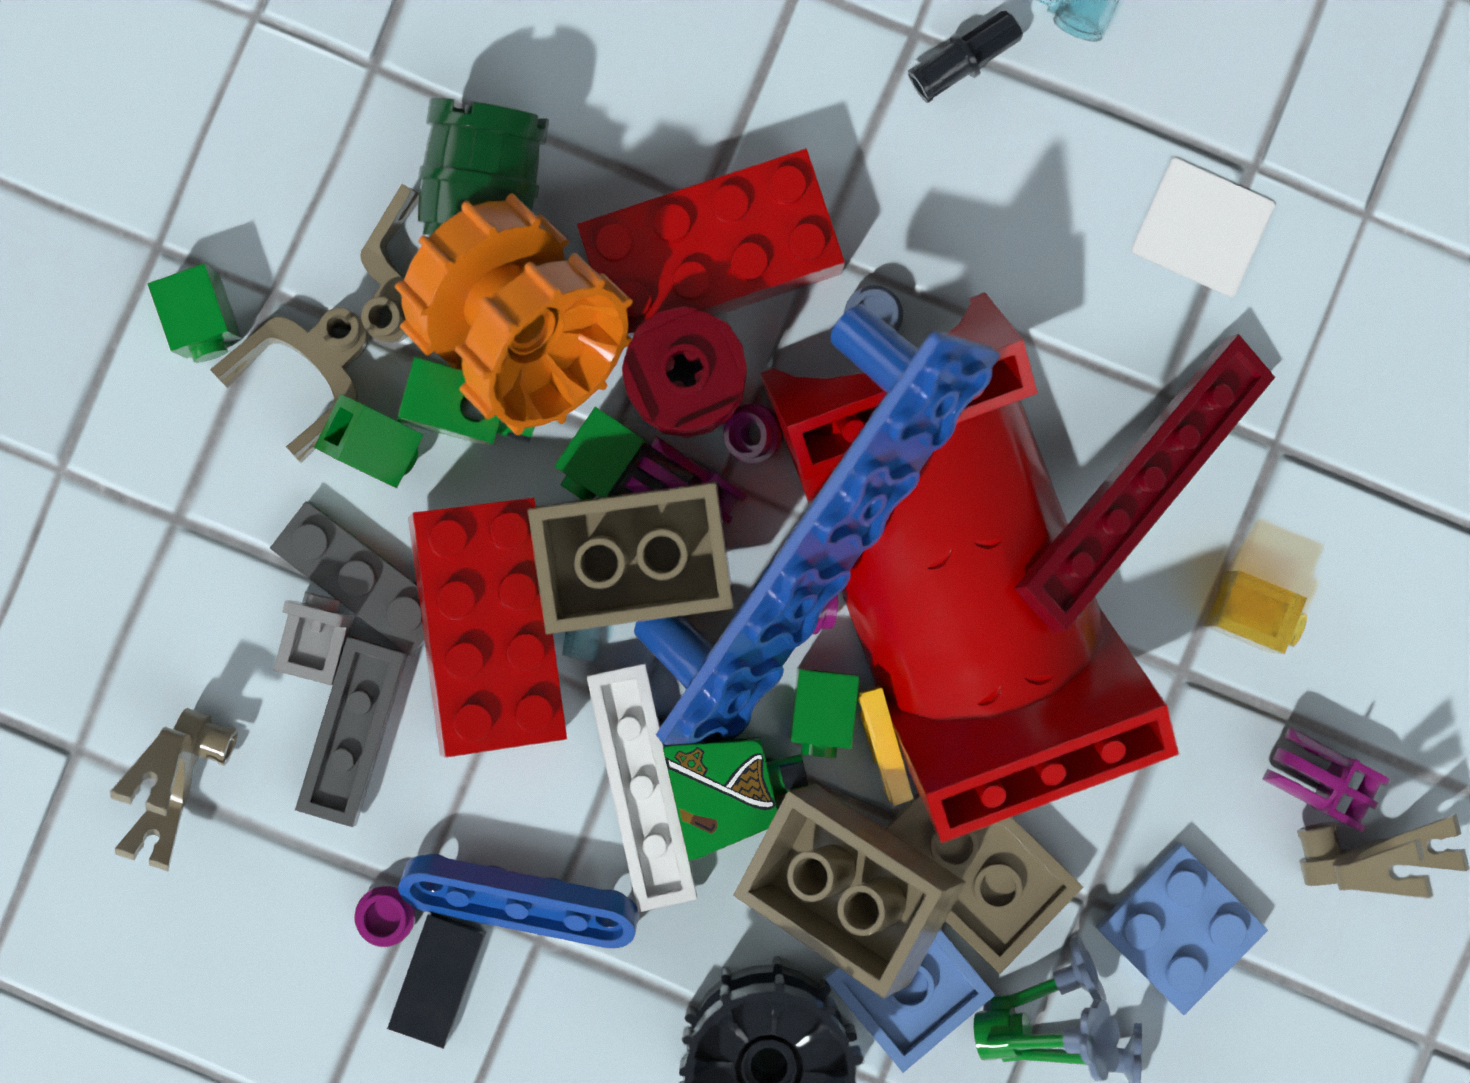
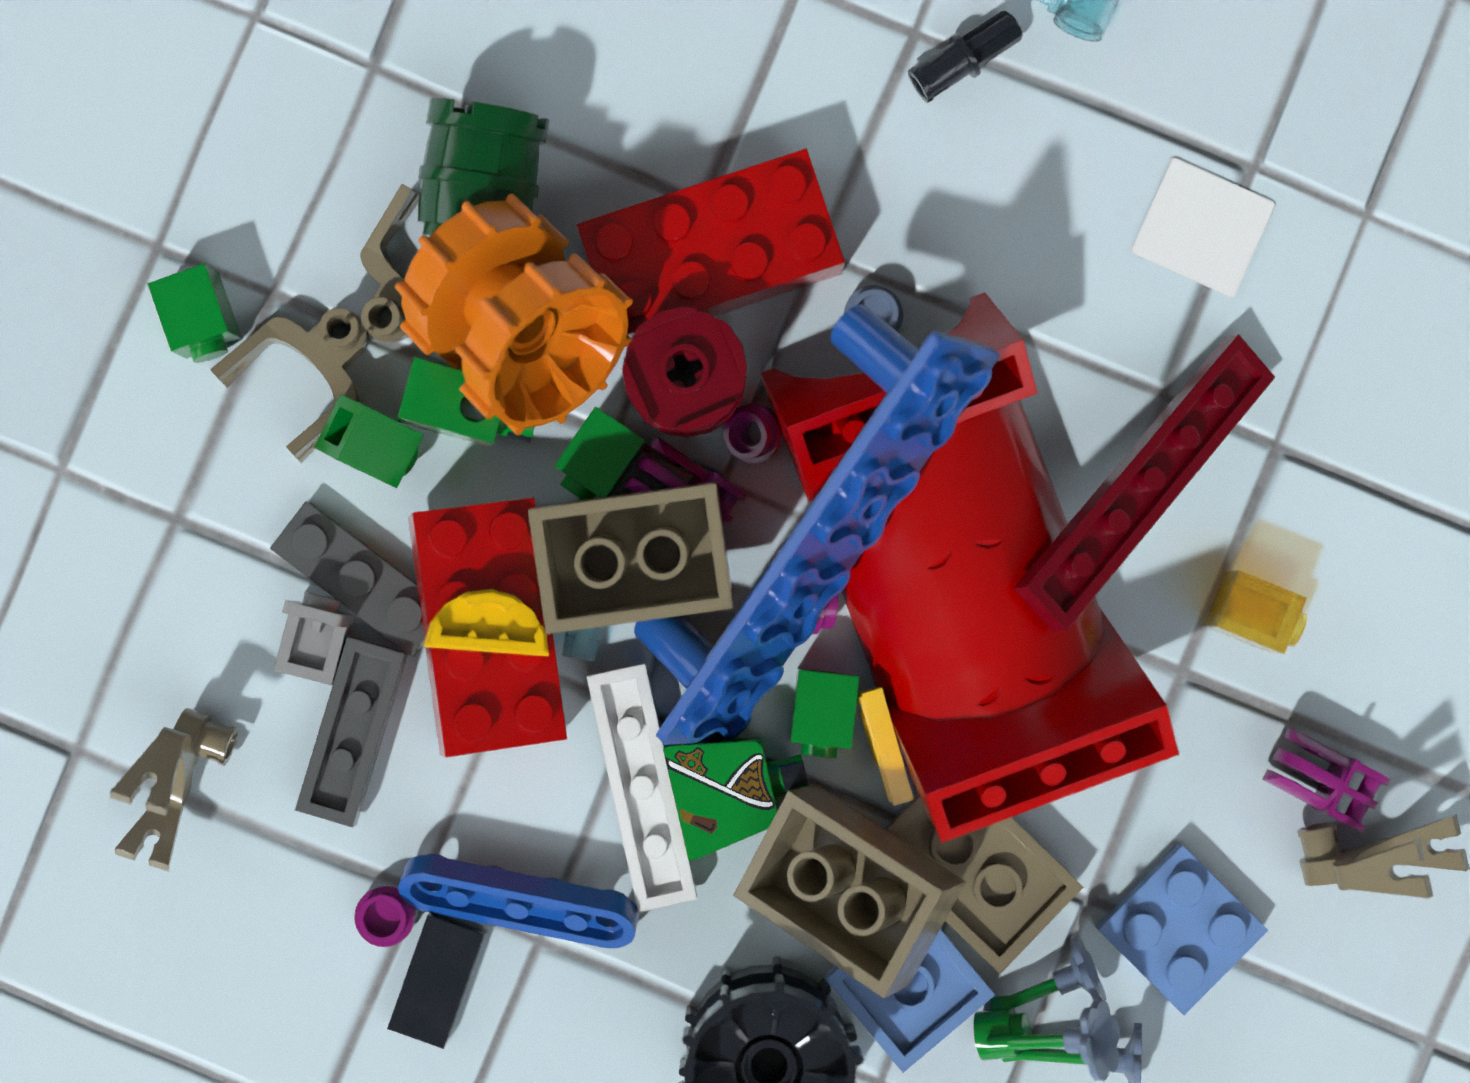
(487, 624): none -> yellow tile

